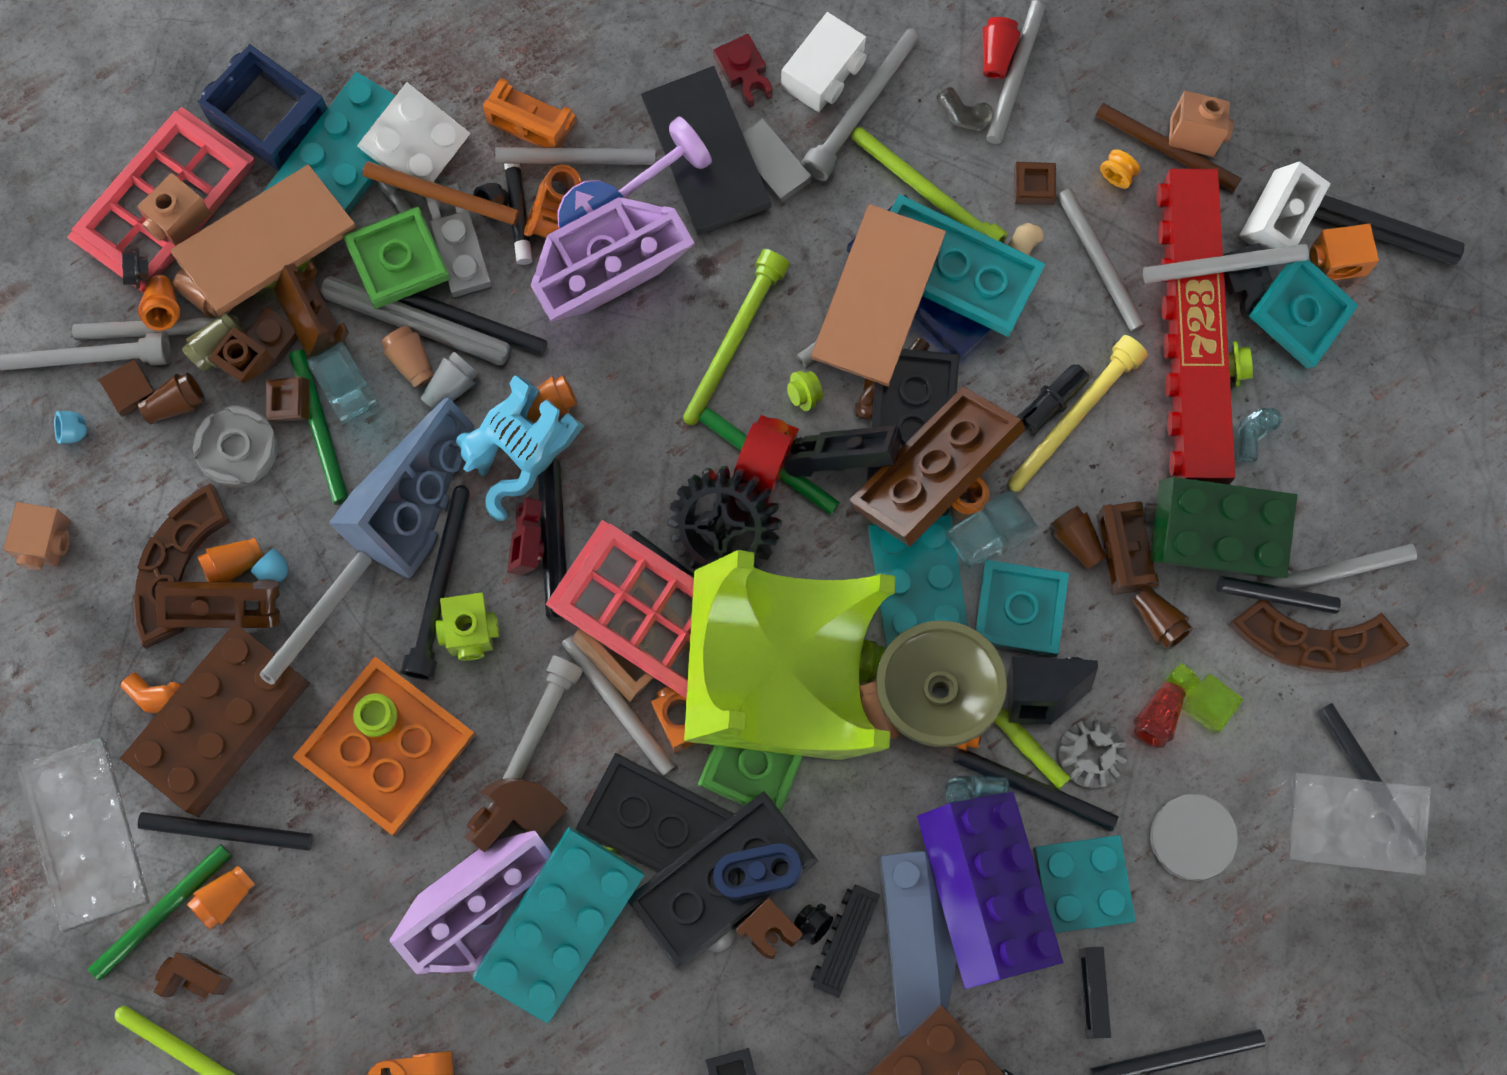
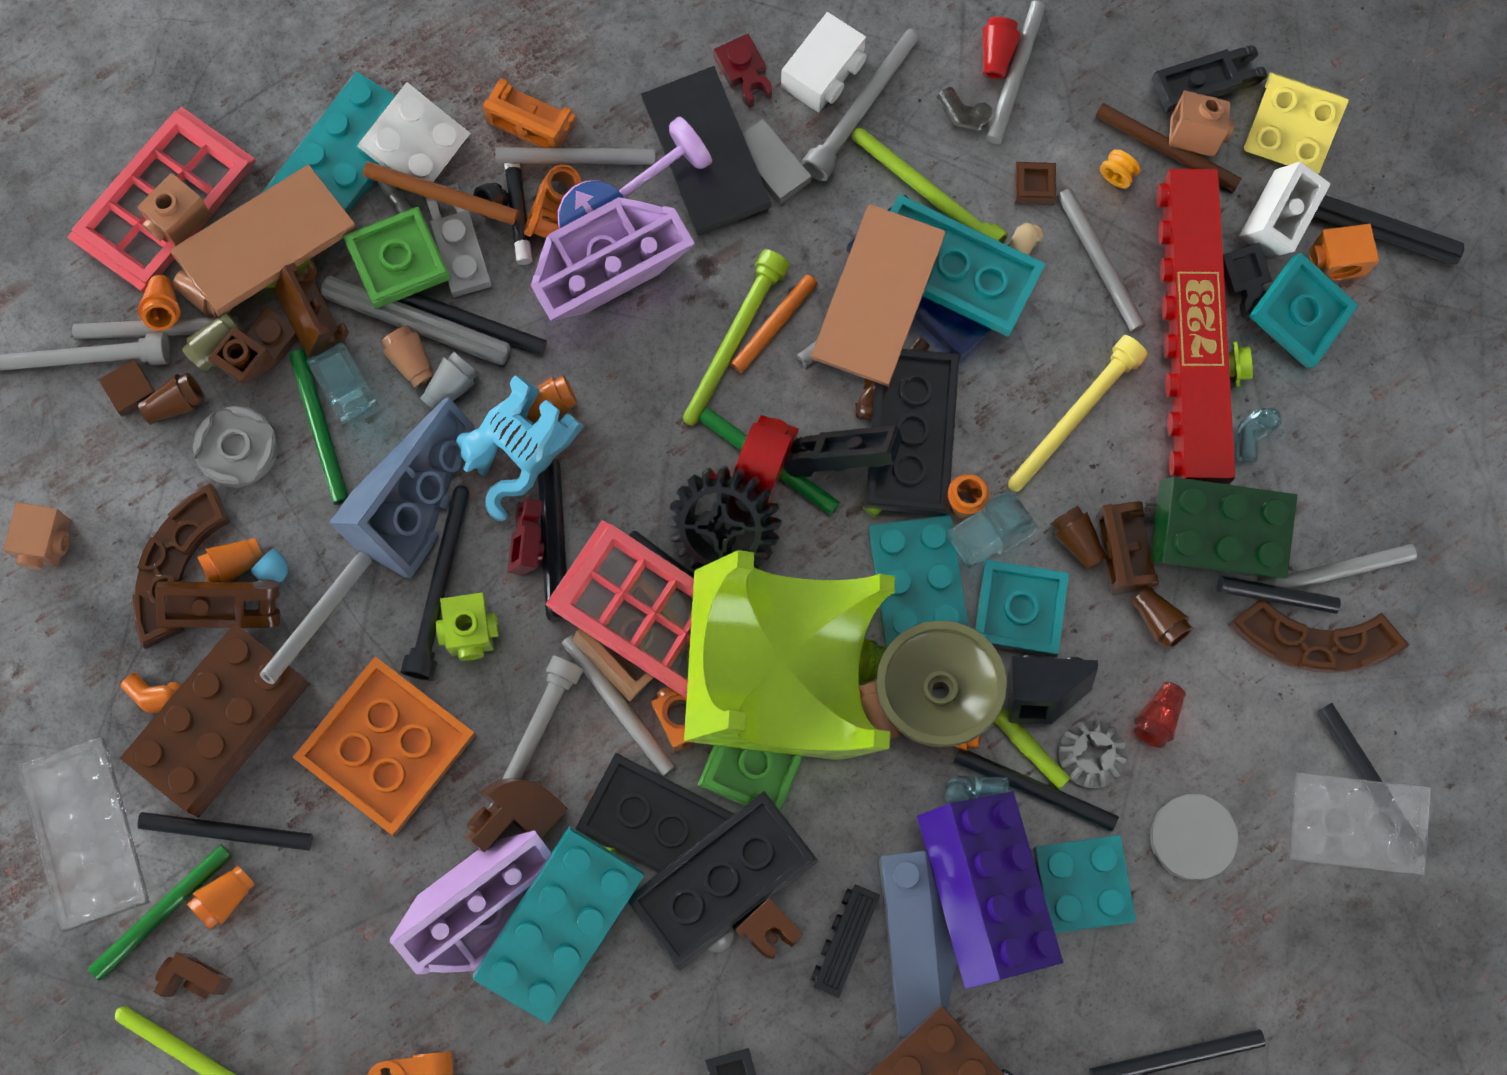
(69, 427): medium azure hinge -> none
(134, 268): black plate -> none
(233, 82): dark blue window -> none
(287, 399): reddish brown tile -> none
(375, 715): lime plate -> none
(758, 871): dark blue plate -> none
(773, 323): none -> orange bar
(805, 390): lime plate -> none
(813, 922): black plate -> none
(937, 465): reddish brown plate -> none
(1053, 398): black axle -> none
(1094, 992): black tile -> none
(1208, 75): none -> black hinge
(1209, 699): clear neon green plate -> none
(1225, 263): light grey bar -> none
(1295, 122): none -> light yellow bracket

